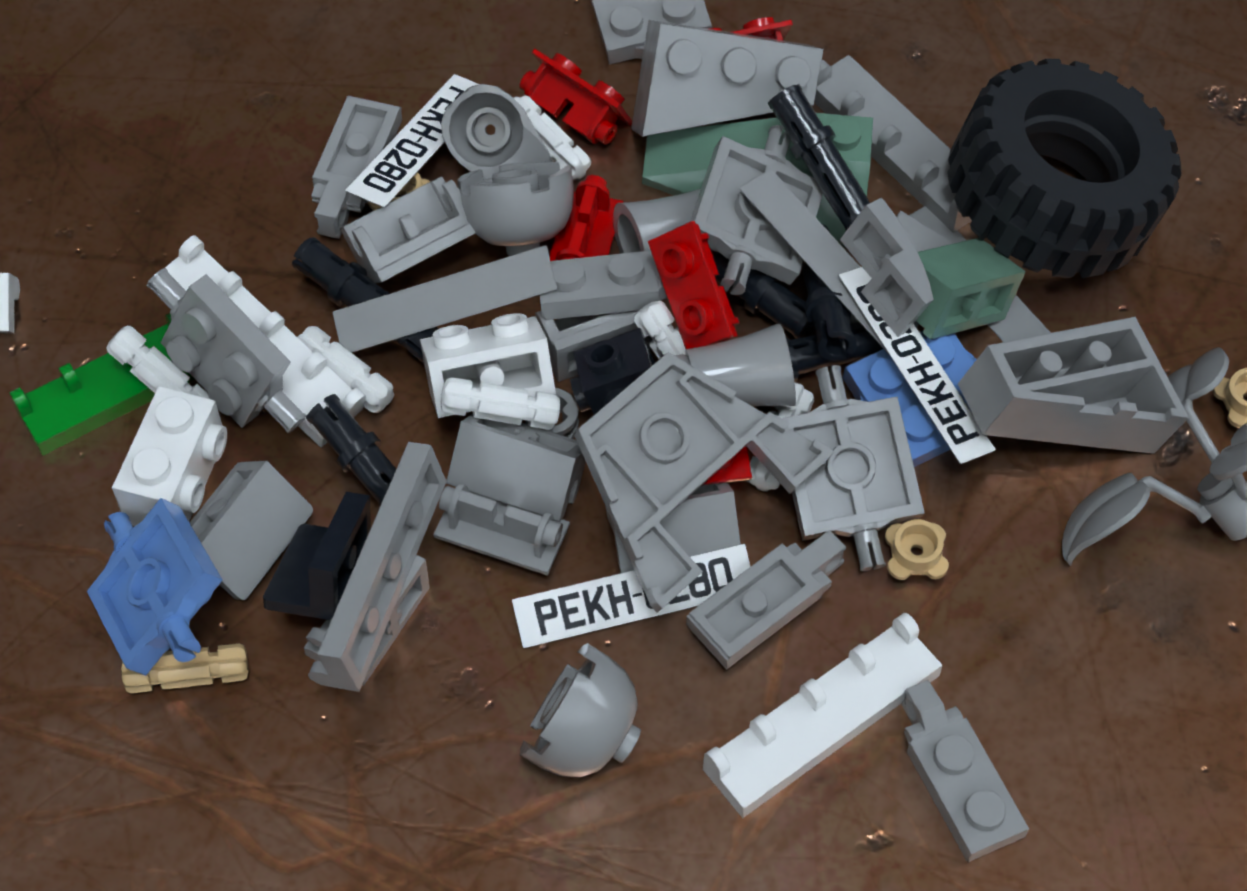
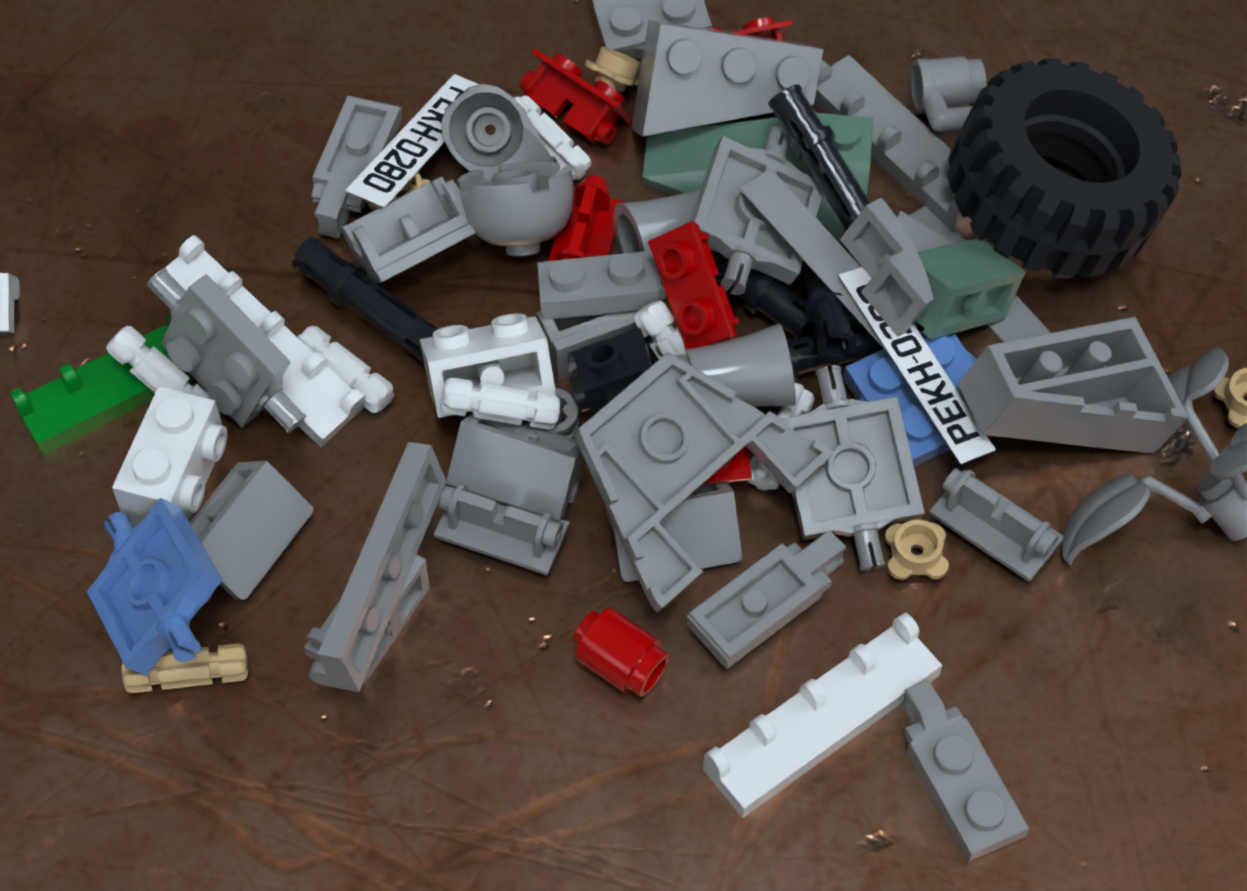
(320, 562): black panel -> none
(355, 447): black pin -> none
(445, 300): light grey sticker -> none
(585, 718): light grey cylinder -> none
(615, 69): none -> tan plate
(617, 599): white sticker -> none
(620, 651): none -> red brick
(946, 89): none -> light grey piece
(995, 524): none -> light grey hinge

